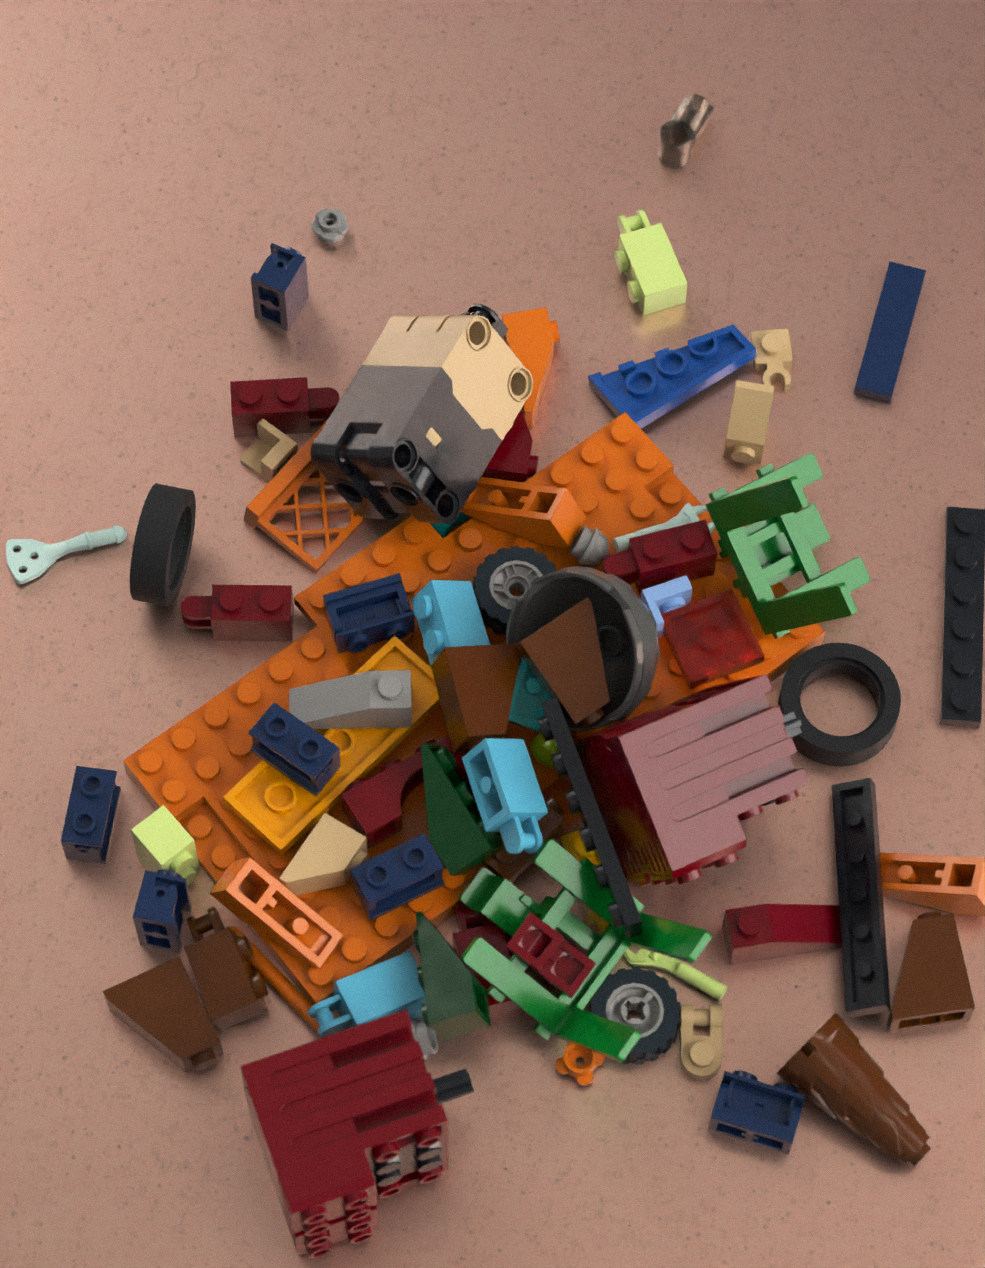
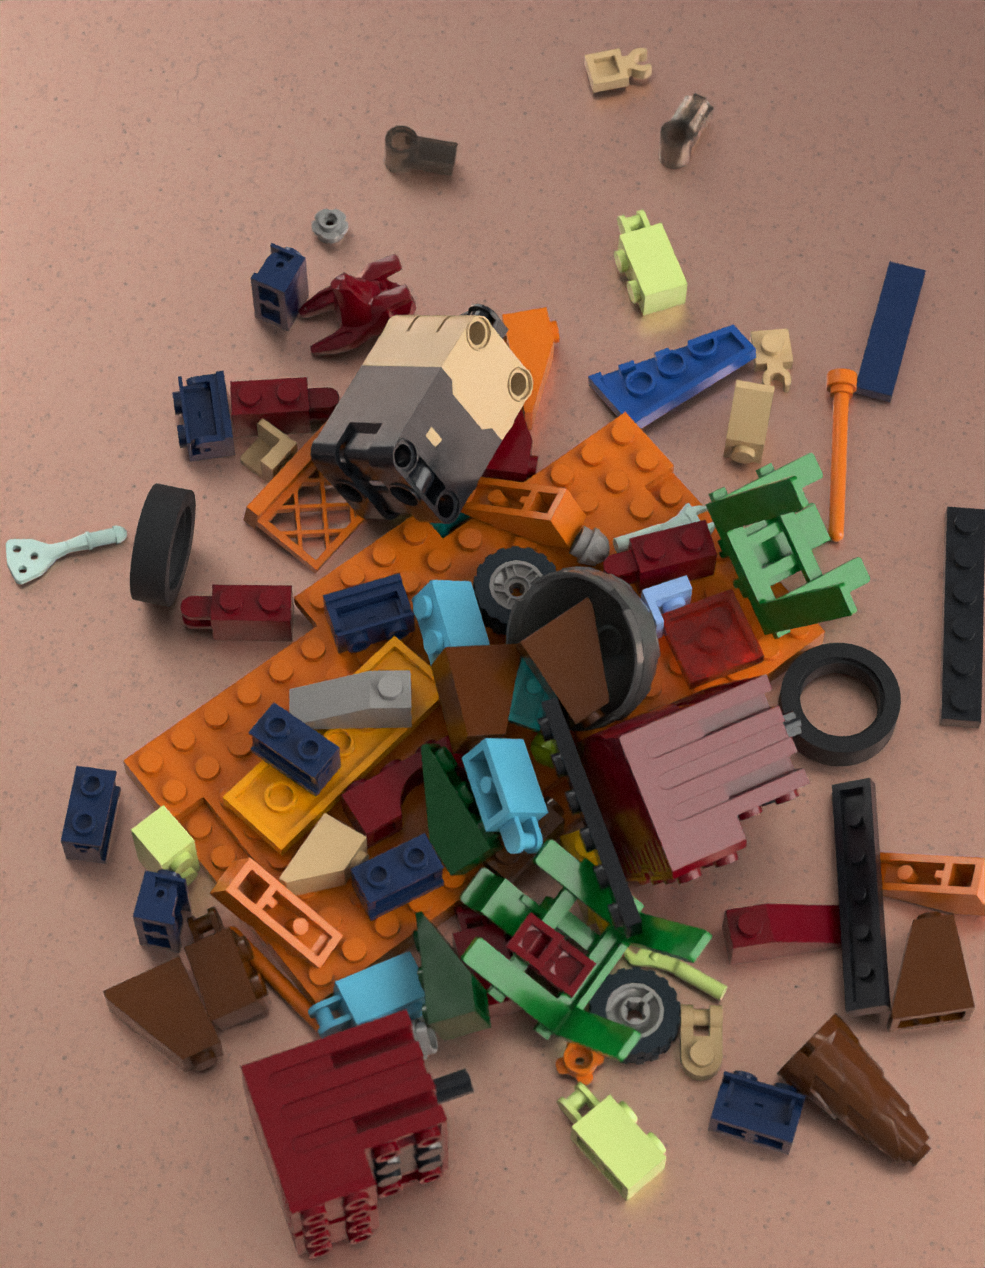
(205, 416): none -> dark blue hinge
(361, 305): none -> dark red piece
(417, 152): none -> clear smoke piece
(612, 70): none -> tan plate
(613, 1140): none -> yellowish green brick
(841, 385): none -> orange piece

